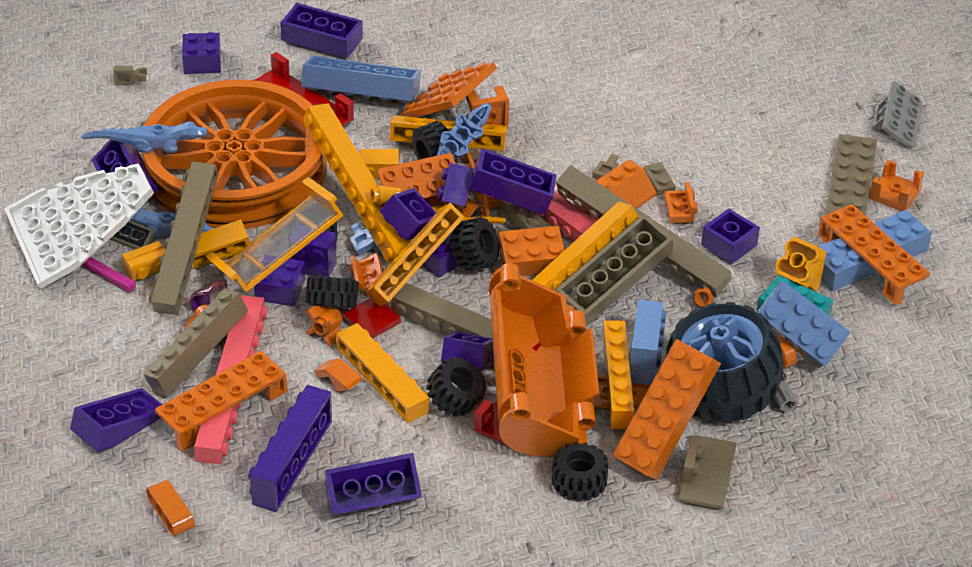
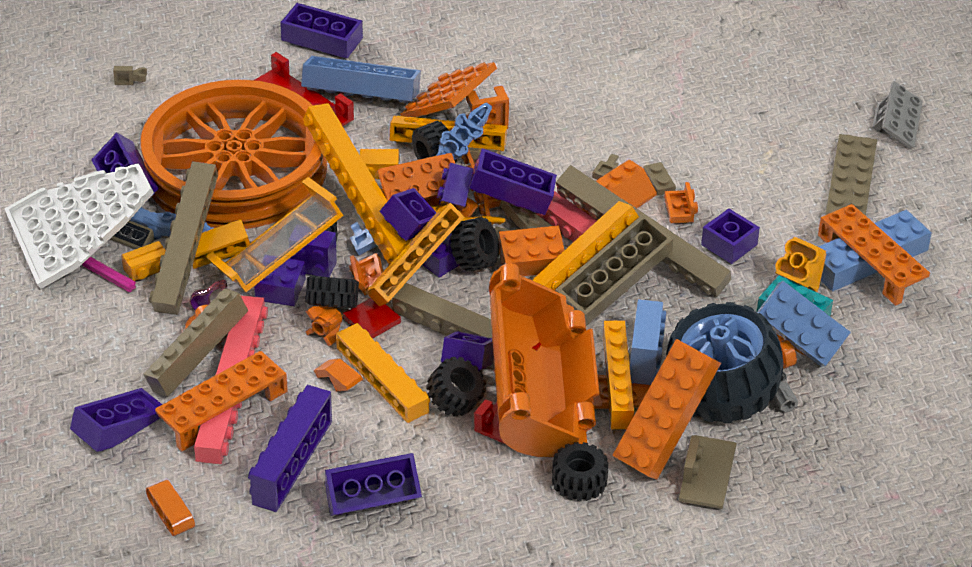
(151, 137): medium blue animal -> none
(201, 53): dark purple brick -> none
(382, 194): light orange cone -> none
(703, 292): orange plate -> none
(895, 190): orange panel -> none

